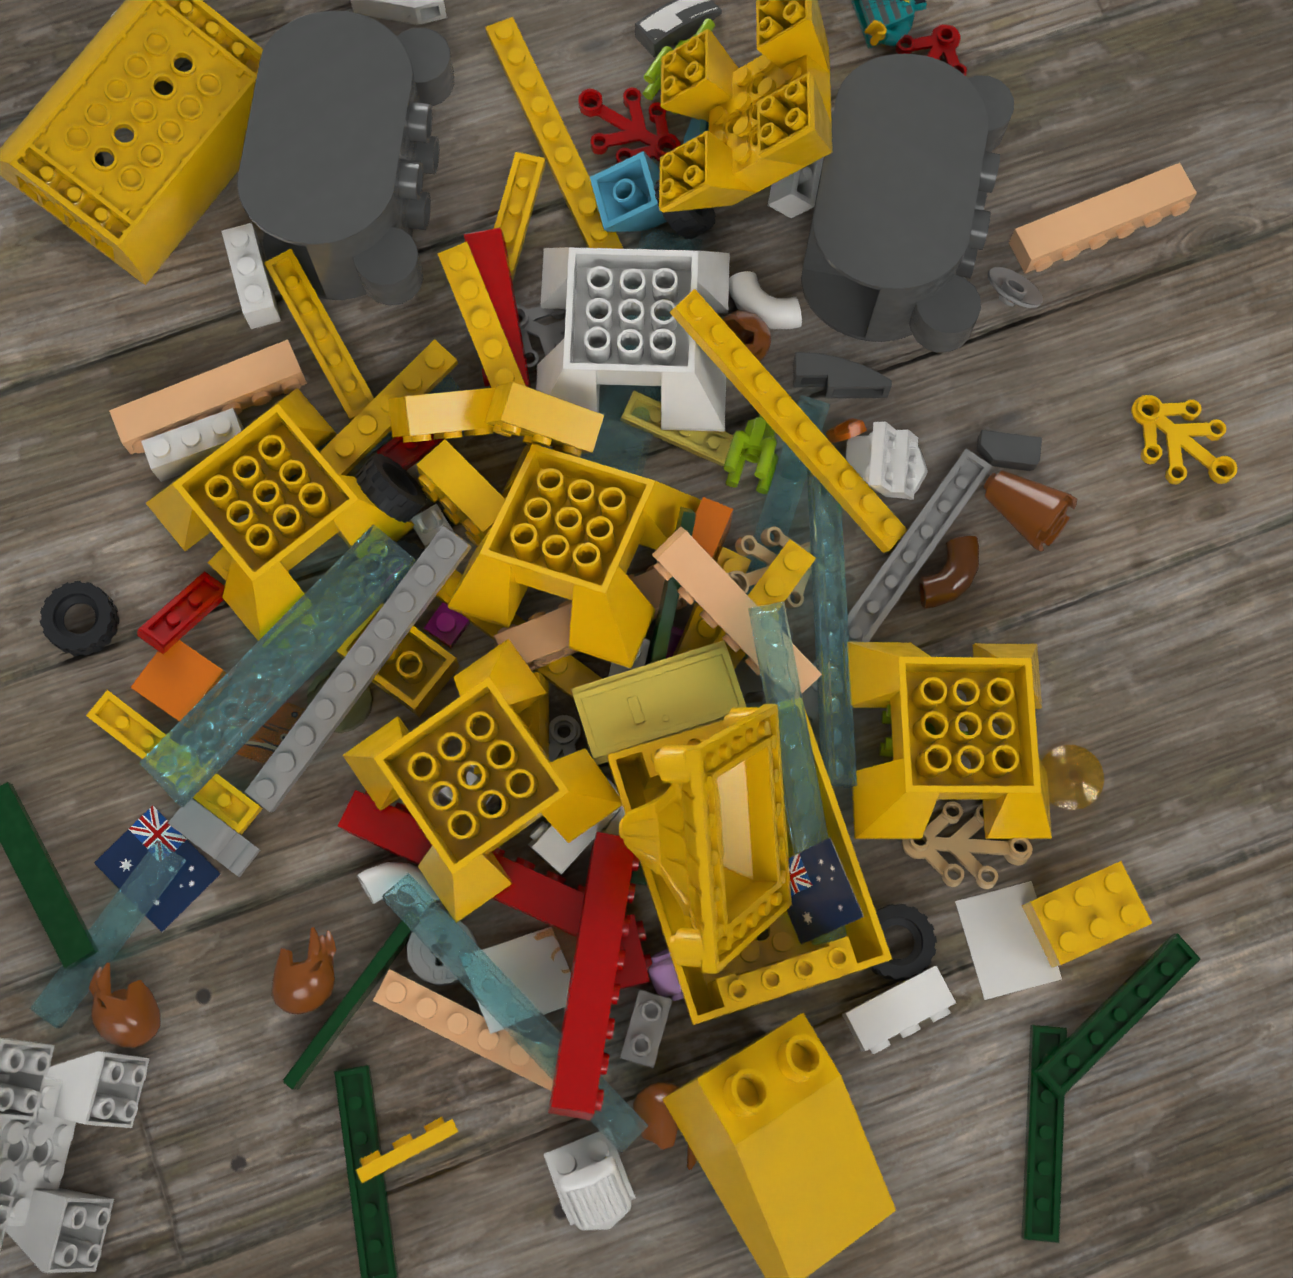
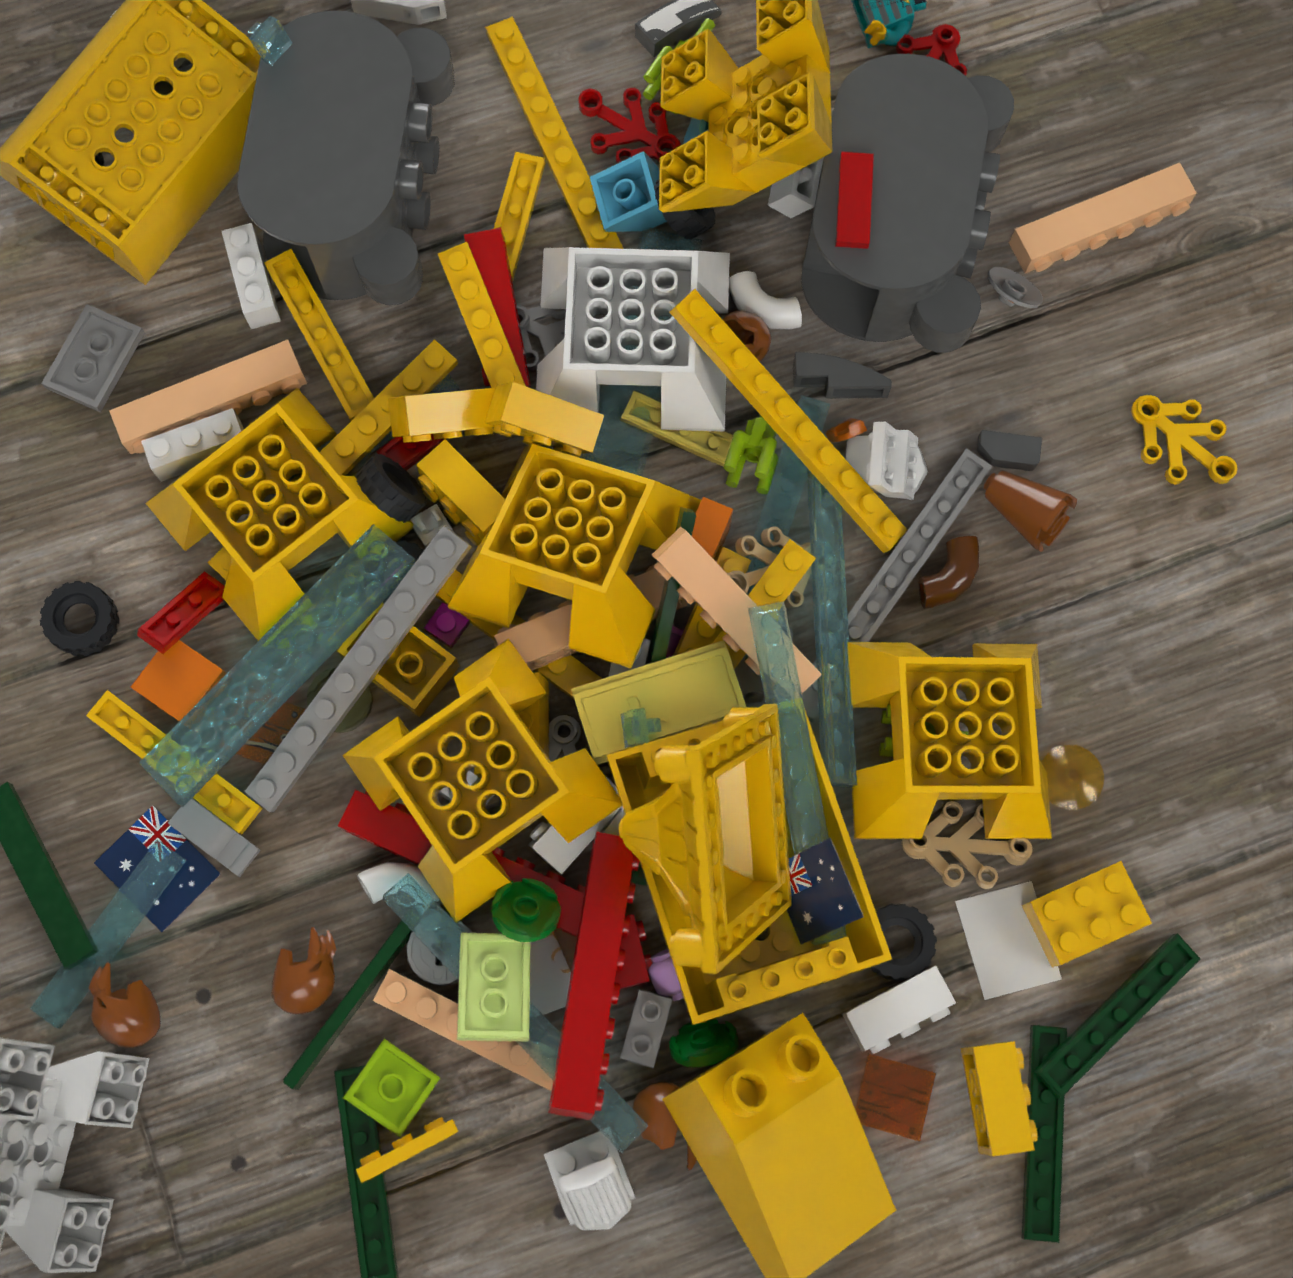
(93, 358): none -> light grey plate
(269, 39): none -> clear light blue tile
(391, 1088): none -> lime tile
(493, 988): none -> yellowish green tile
(526, 910): none -> green tile
(637, 727): none -> clear light blue tile
(704, 1043): none -> green tile
(854, 200): none -> red tile
(894, 1097): none -> clear orange tile
(999, 1098): none -> yellow brick

